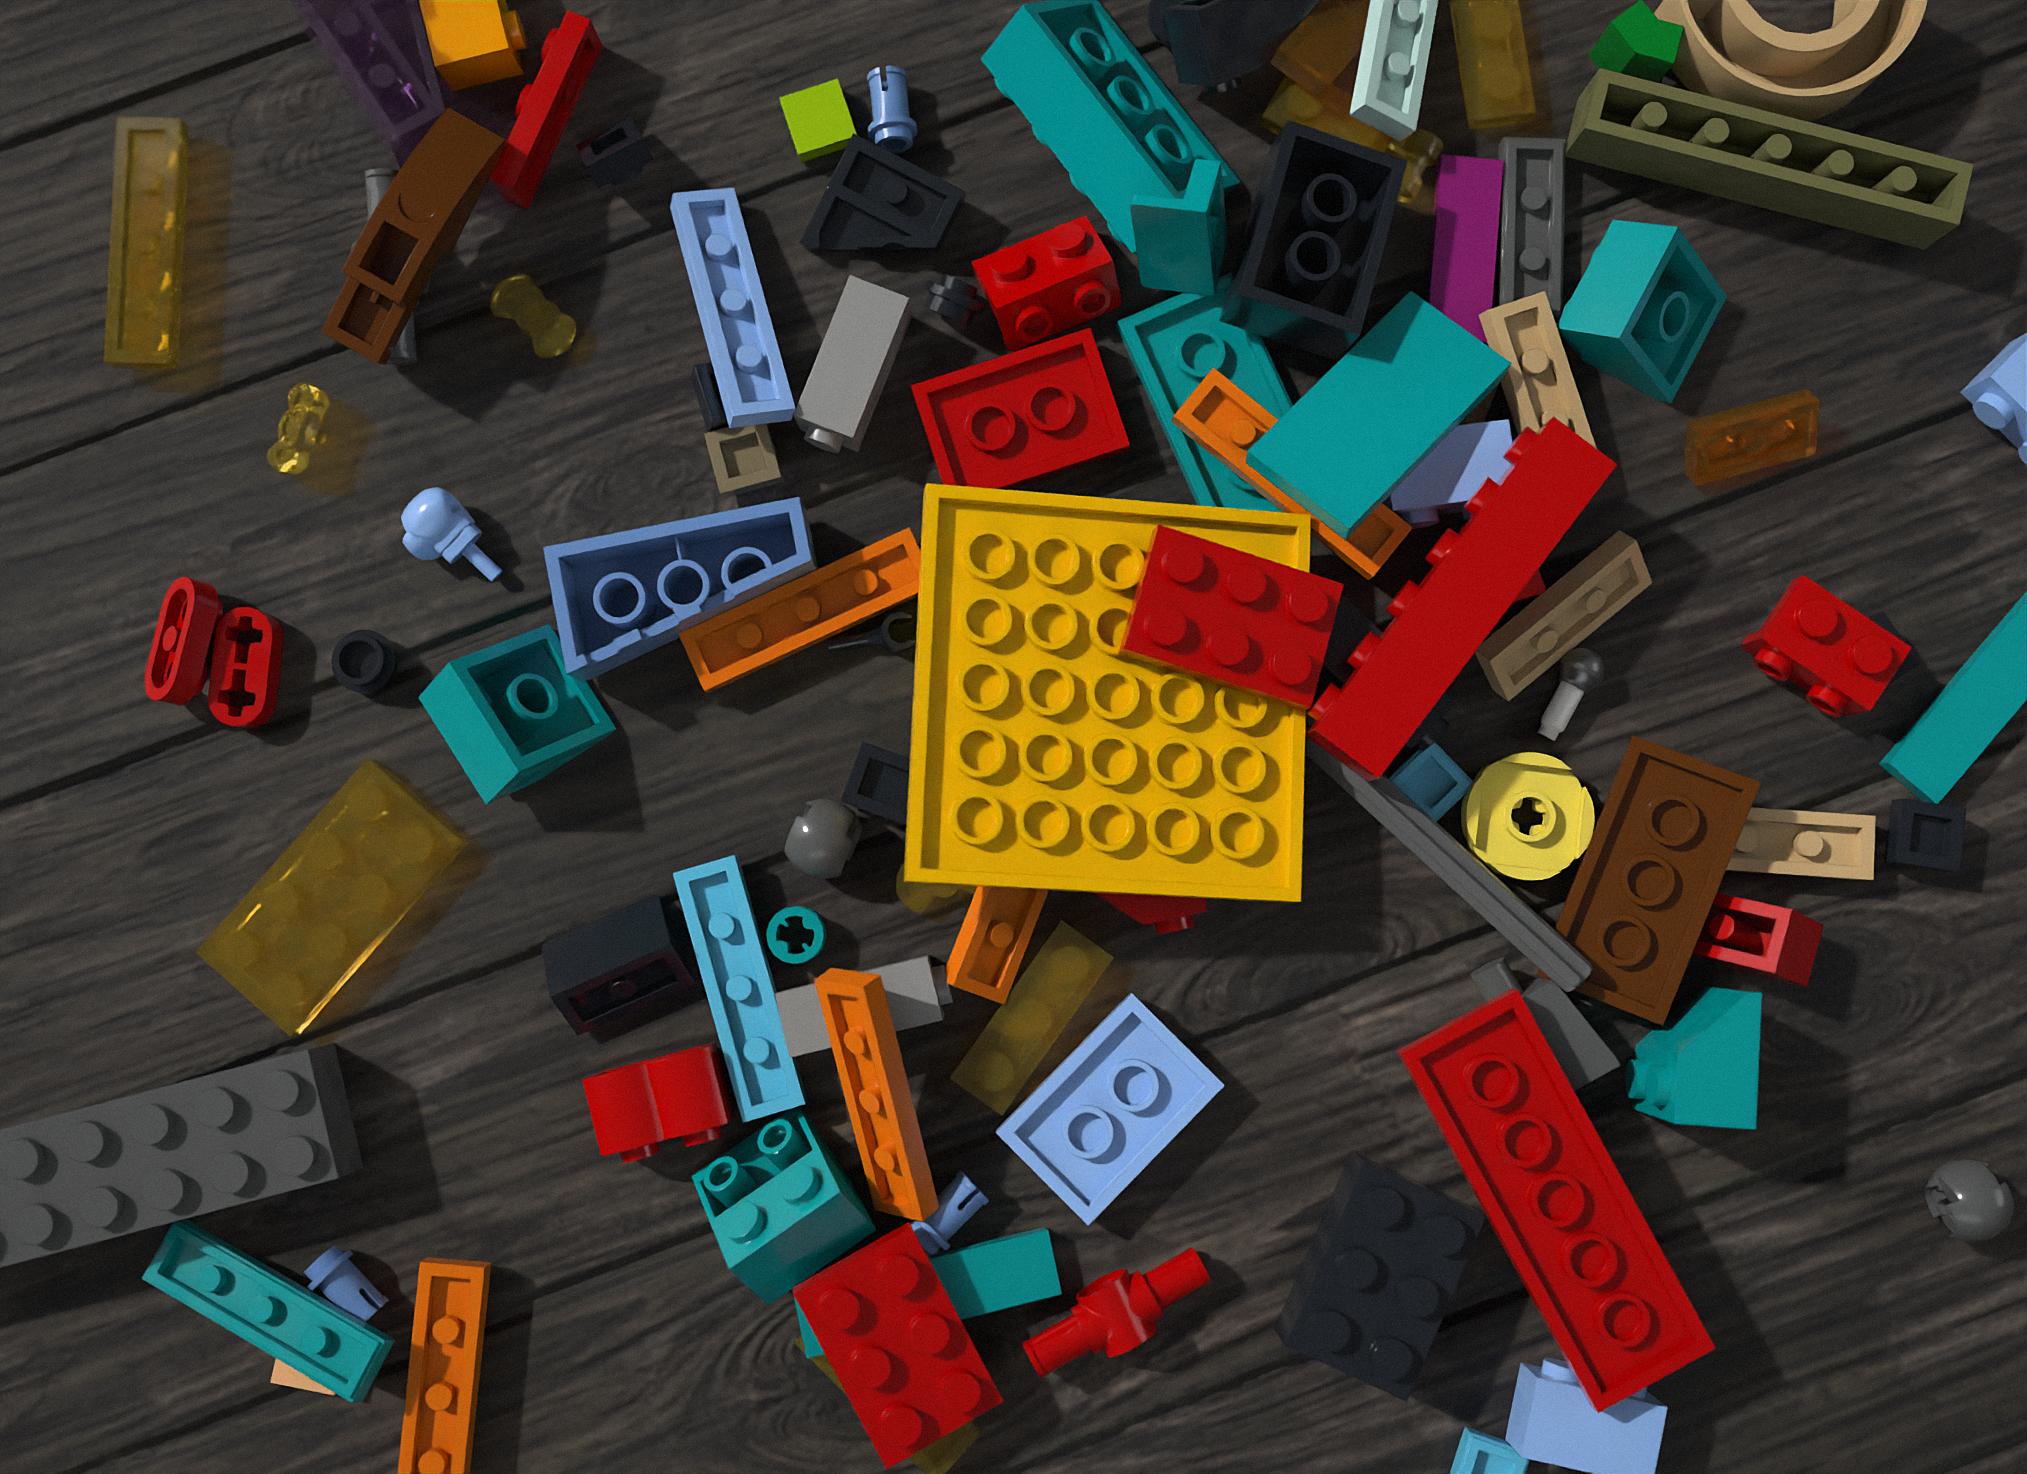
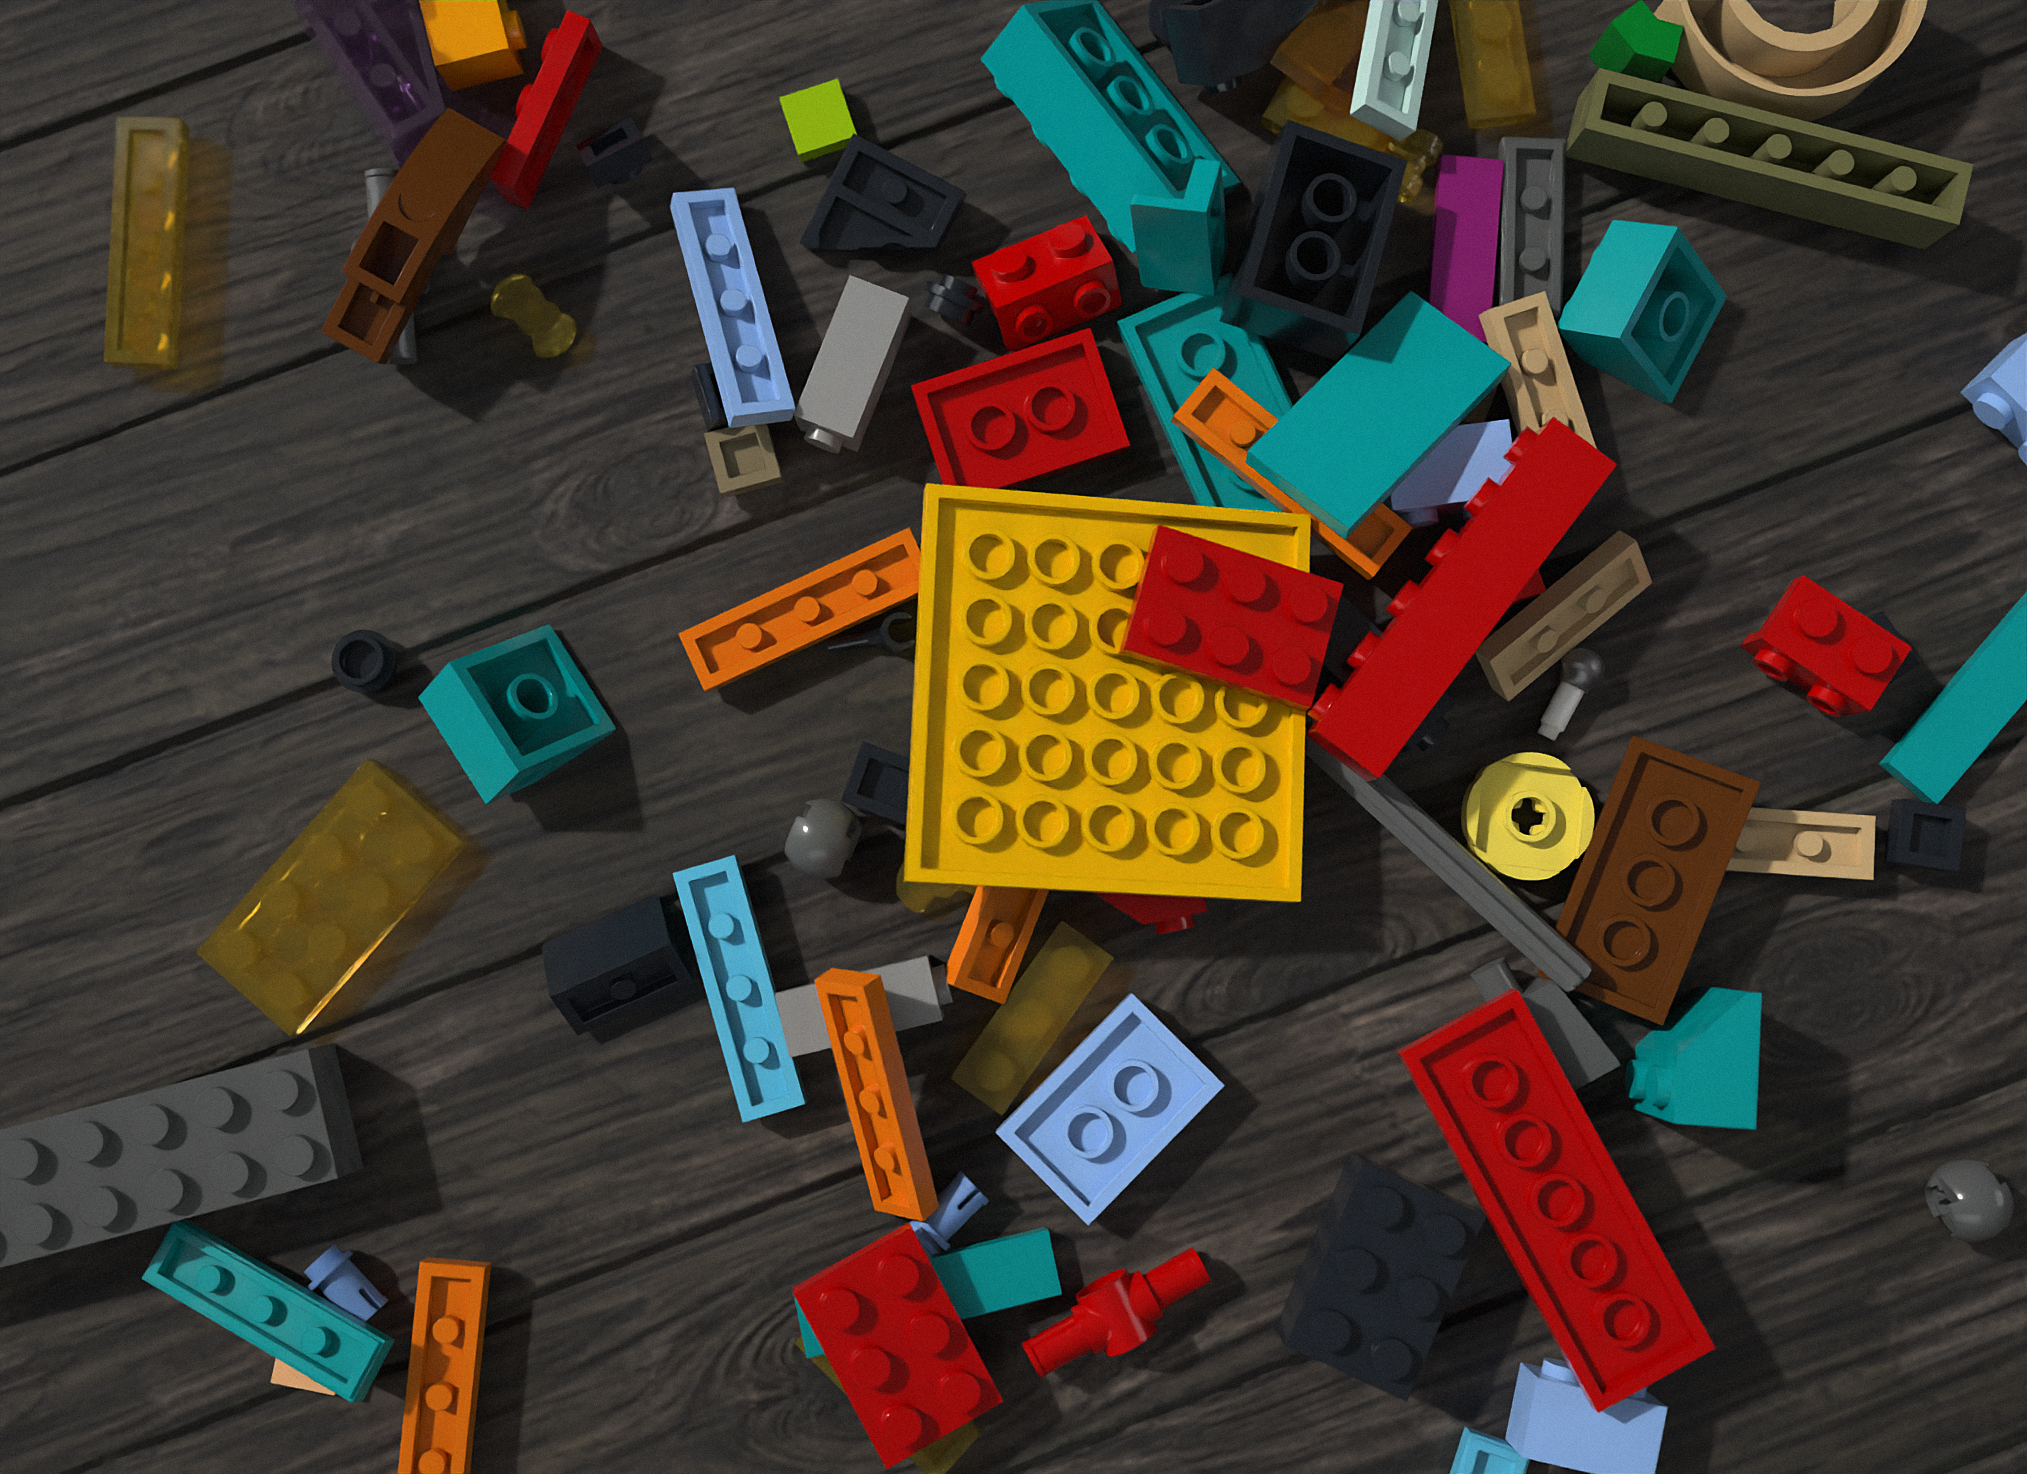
(181, 641): red plate -> none
(231, 664): red beam -> none
(299, 429): clear yellow piece -> none
(442, 527): light blue piece -> none
(649, 583): medium blue wedge -> none
(659, 1101): red brick -> none
(781, 1205): teal slope -> none
(782, 948): teal bush -> none
(891, 122): medium blue pin -> none
(1431, 780): medium azure tile -> none
(1751, 437): clear orange plate -> none
(1759, 939): red slope -> none

